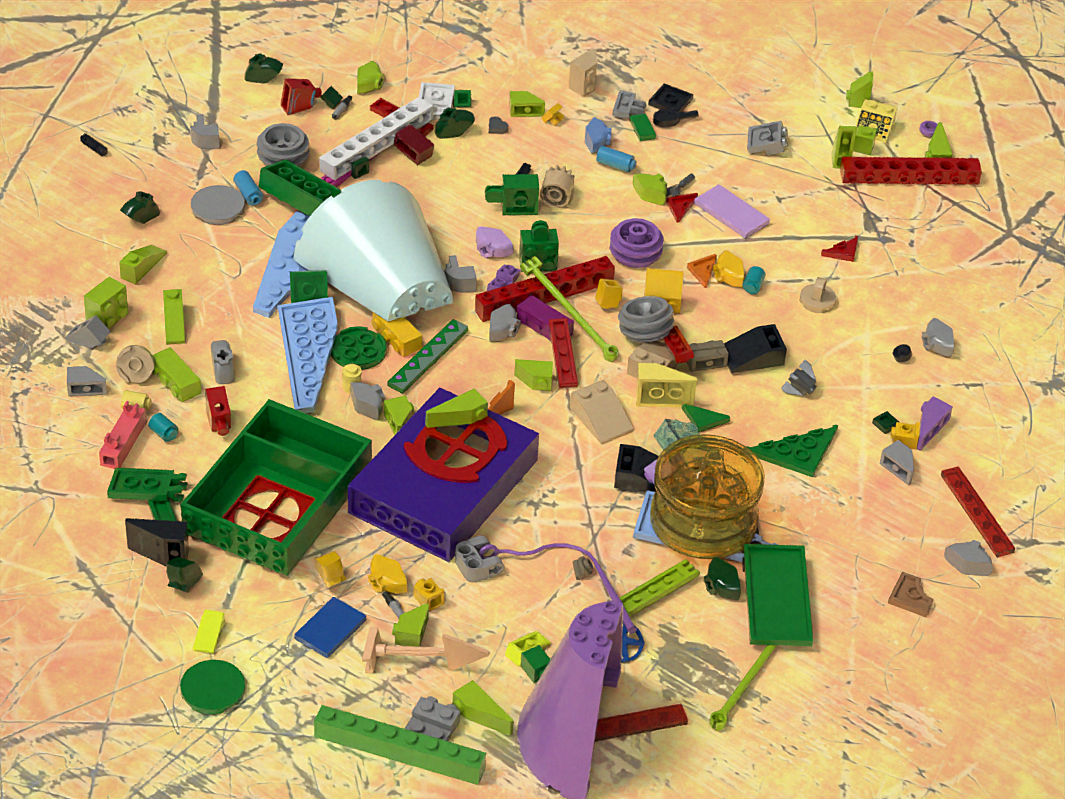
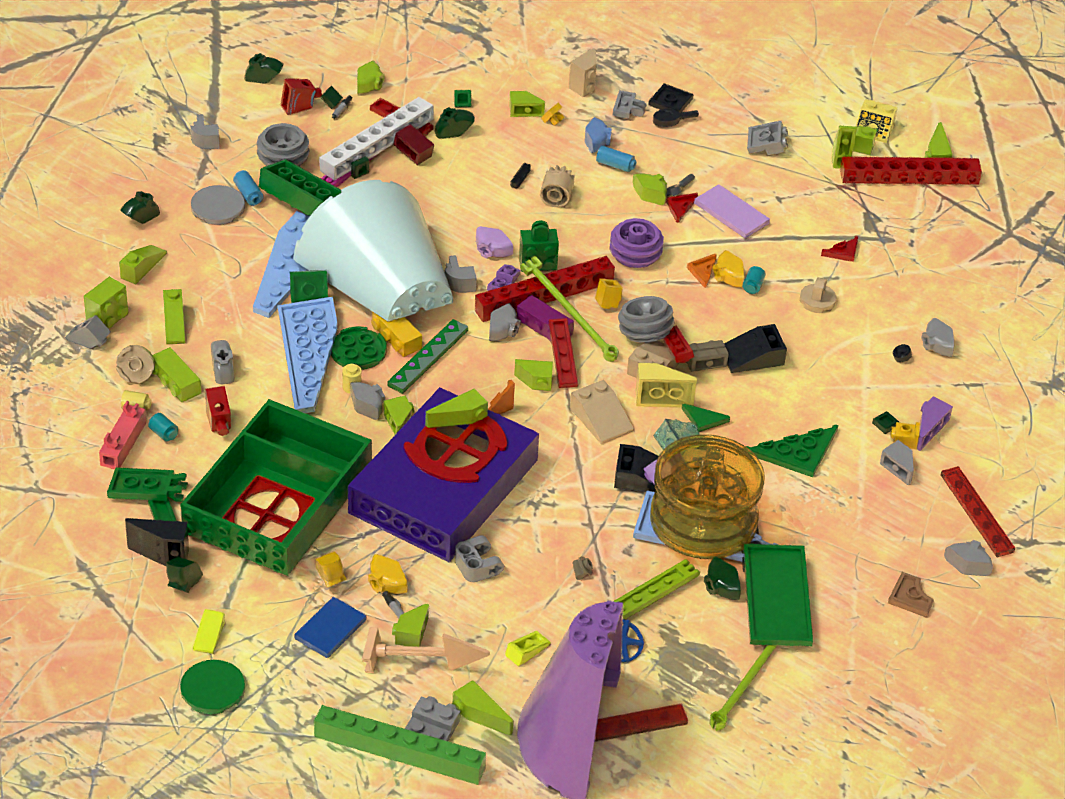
(85, 382): light grey slope -> none
(93, 144): black axle -> none
(426, 591): yellow brick -> none
(438, 95): white tile -> none
(497, 126): dark grey tile -> none
(517, 194): green brick -> none
(534, 662): green brick -> none
(612, 593): medium lavender piece -> none
(642, 127): green tile -> none
(666, 285): yellow slope -> none
(801, 381): dark grey brick -> none
(860, 90): lime slope -> none
(927, 128): medium lavender piece -> none

